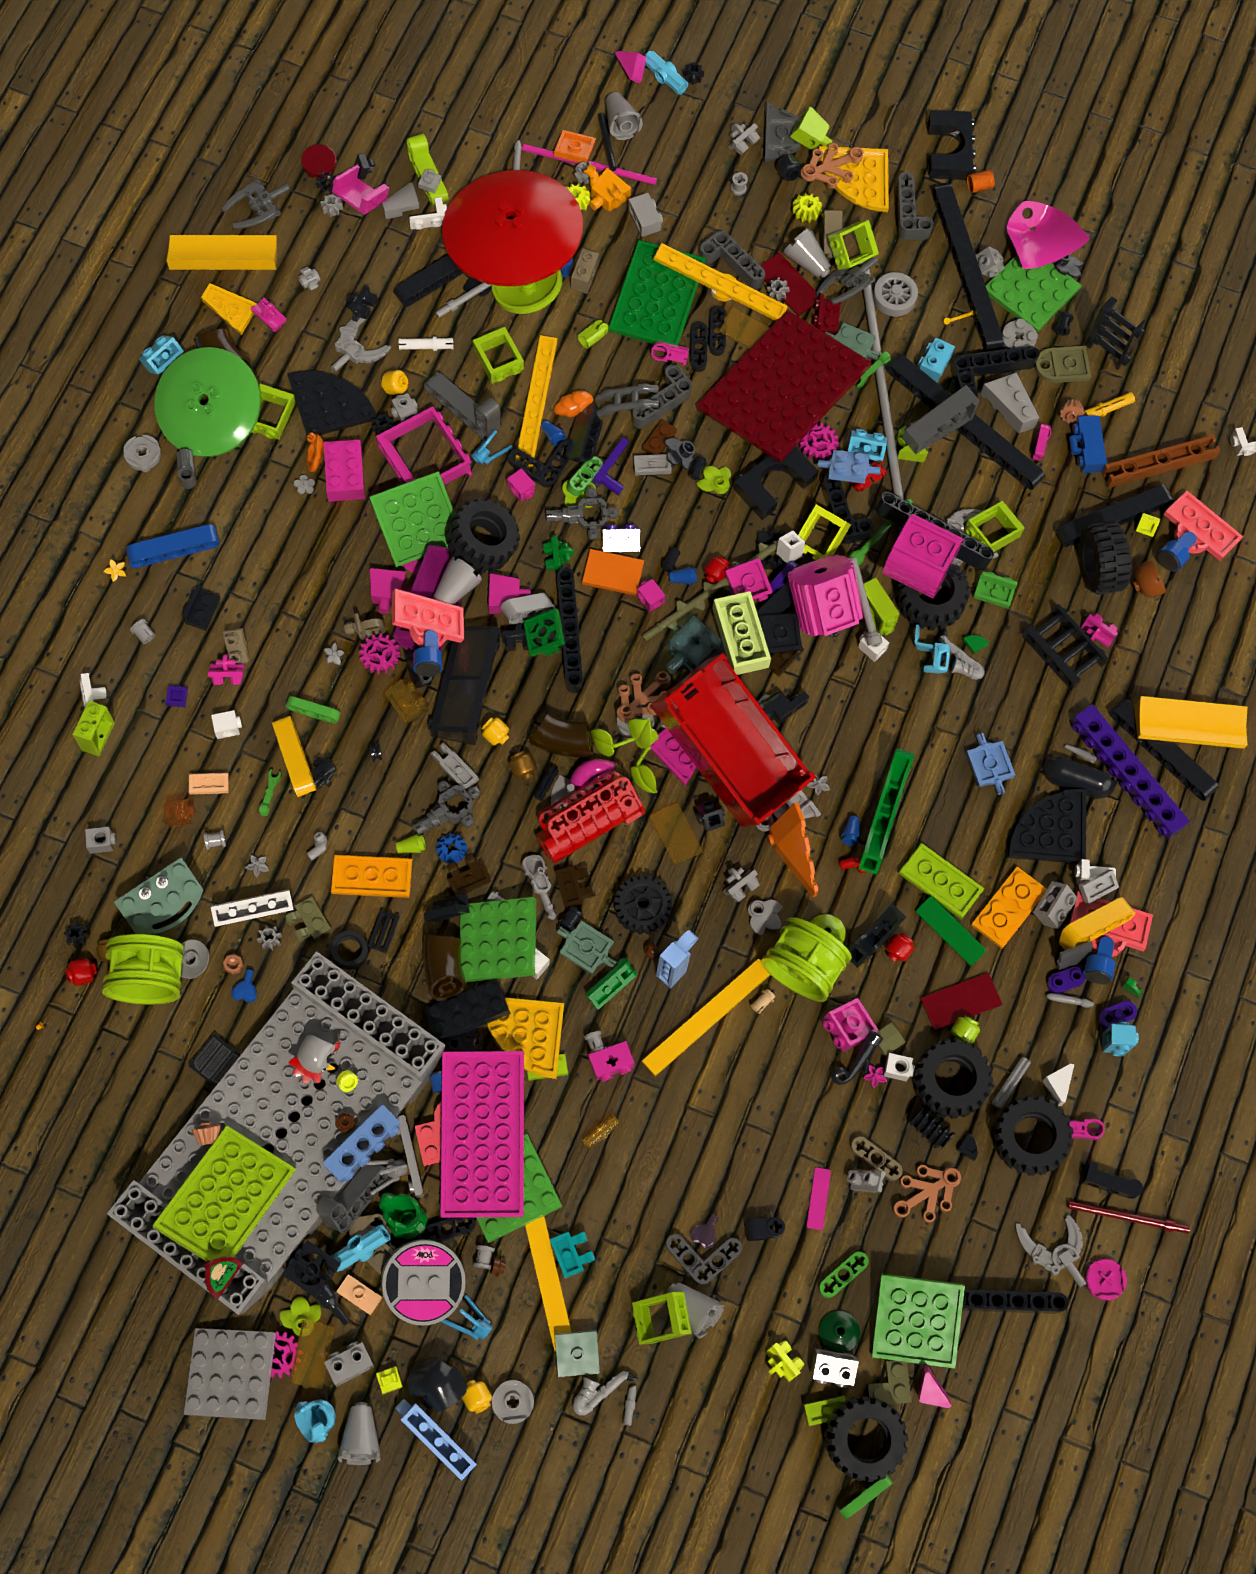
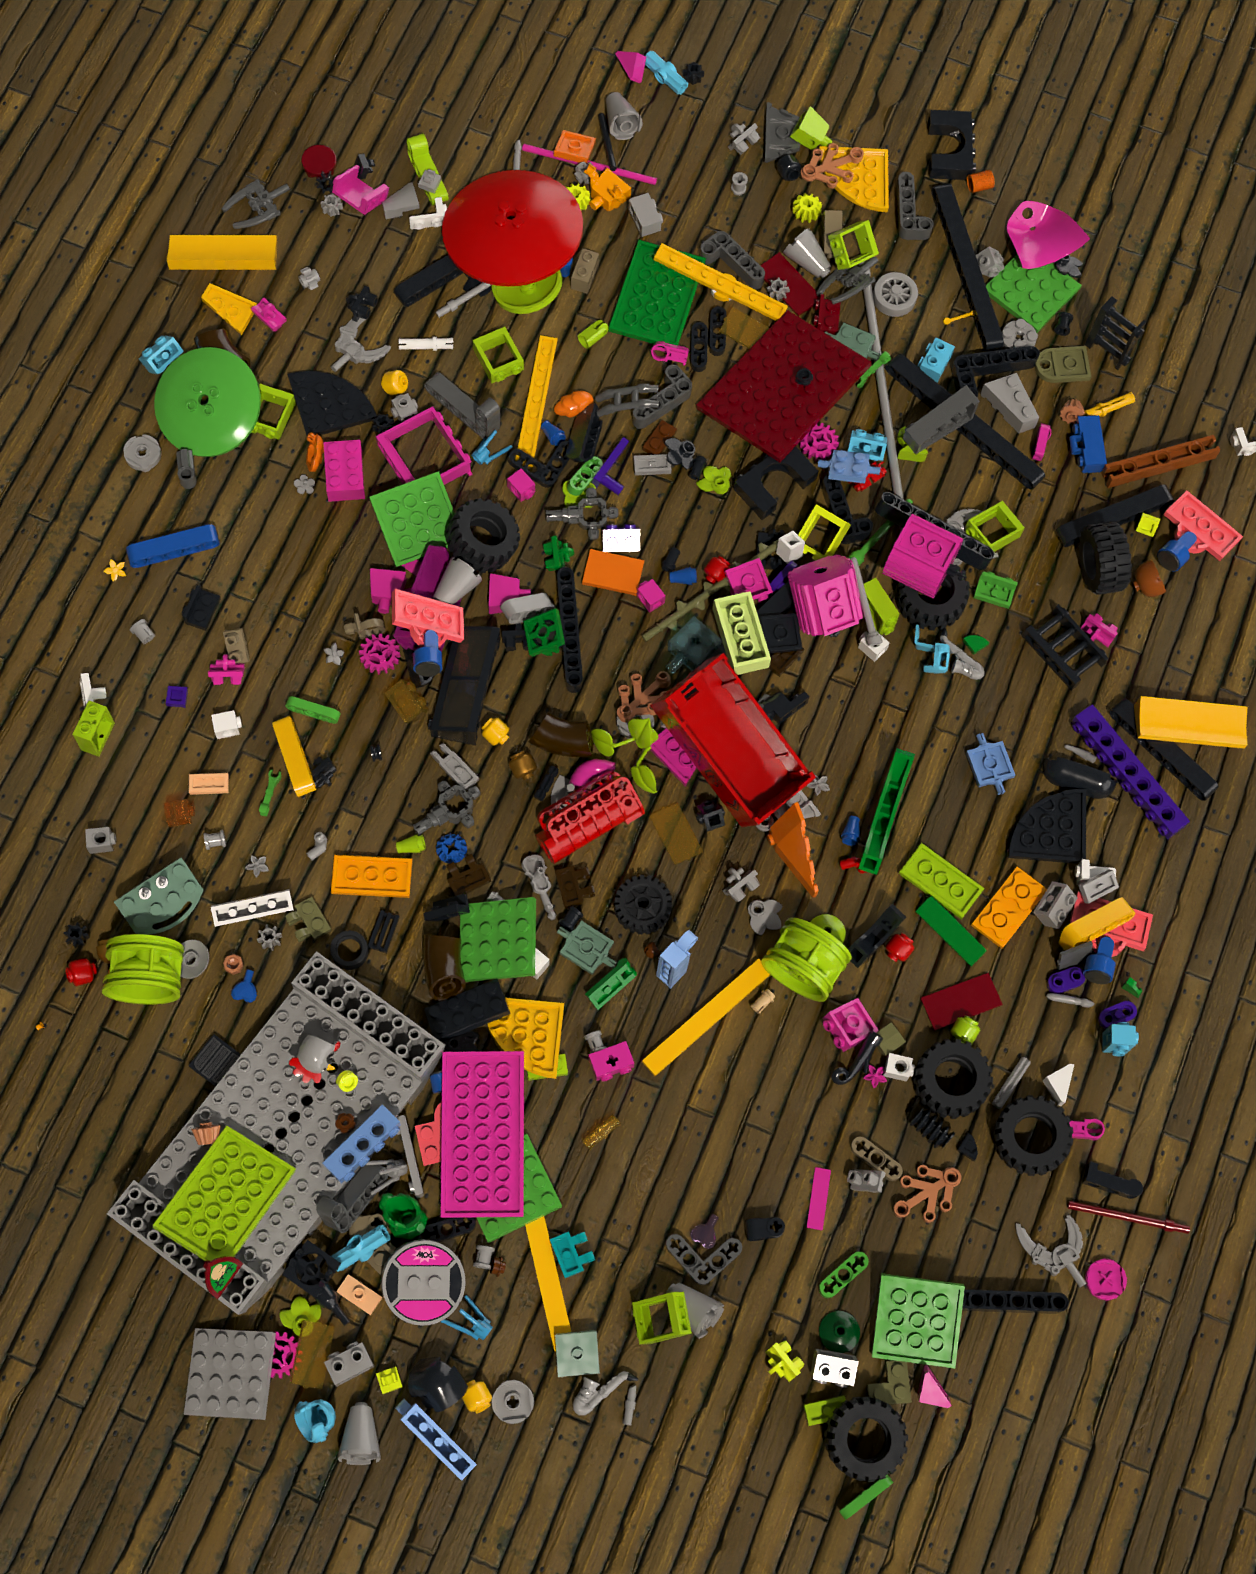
(804, 373): none -> black plate

